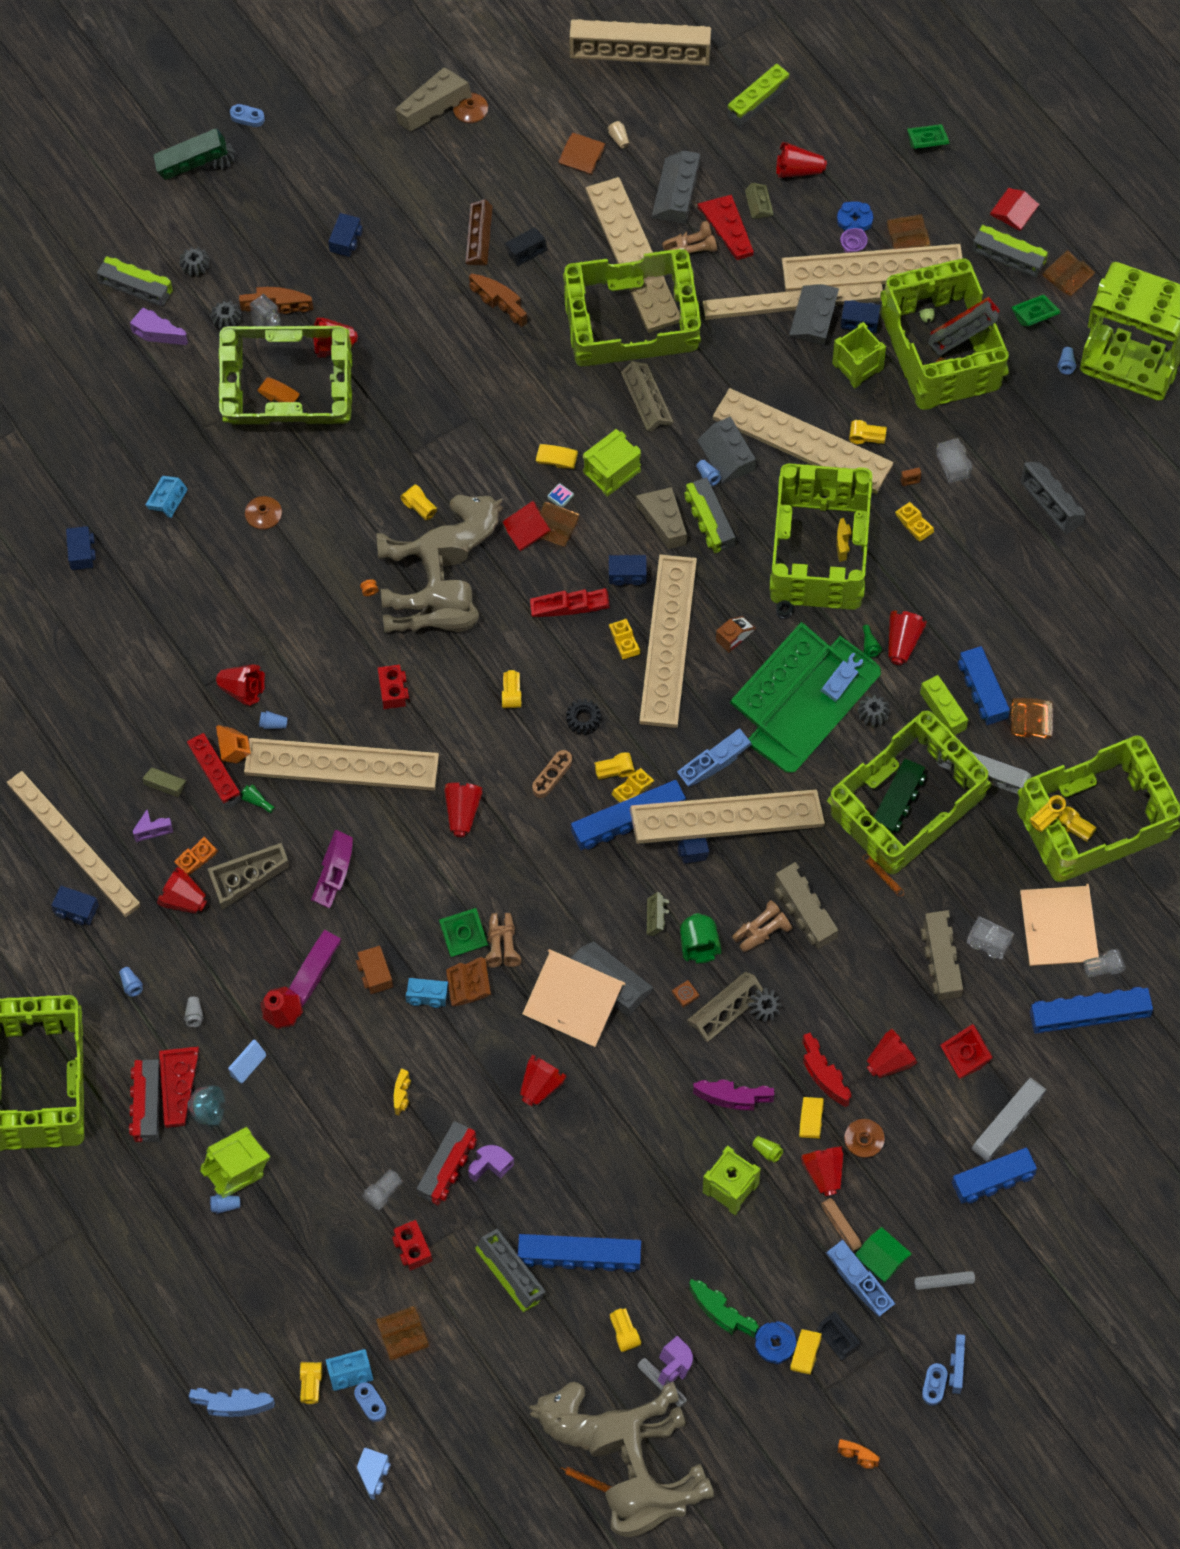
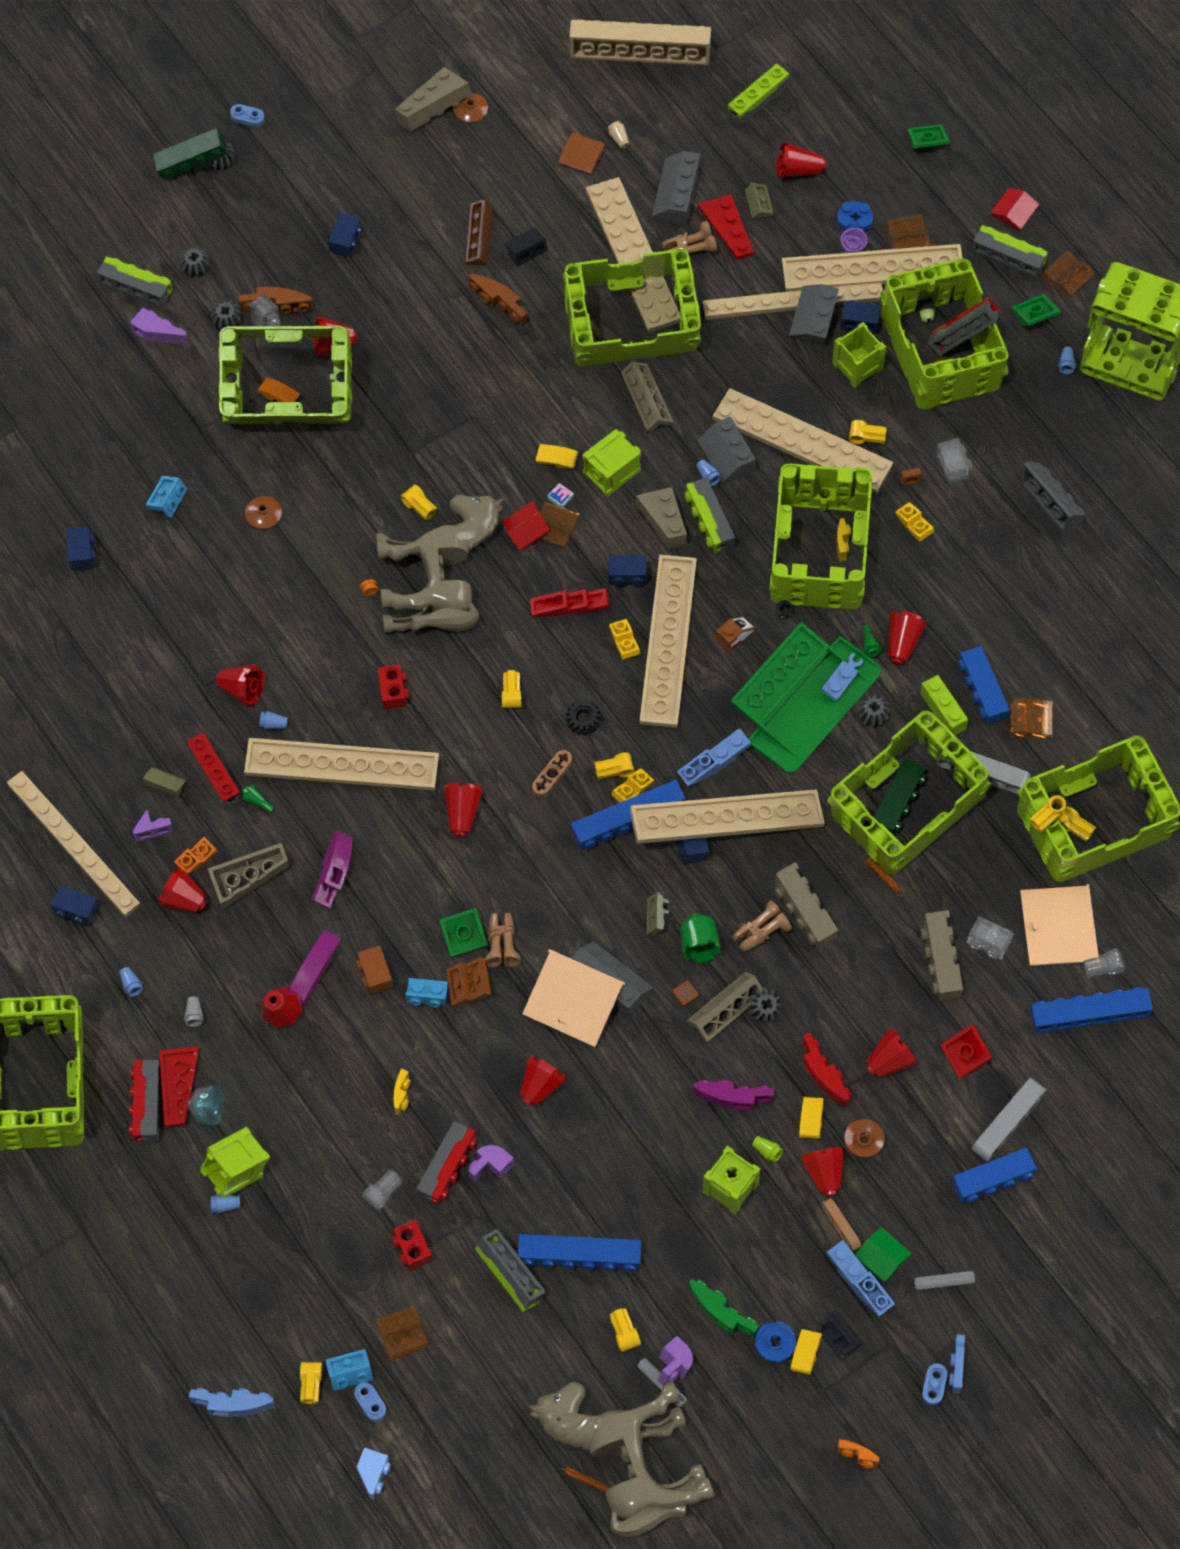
(232, 744): orange slope -> none
(247, 1062): light blue slope -> none

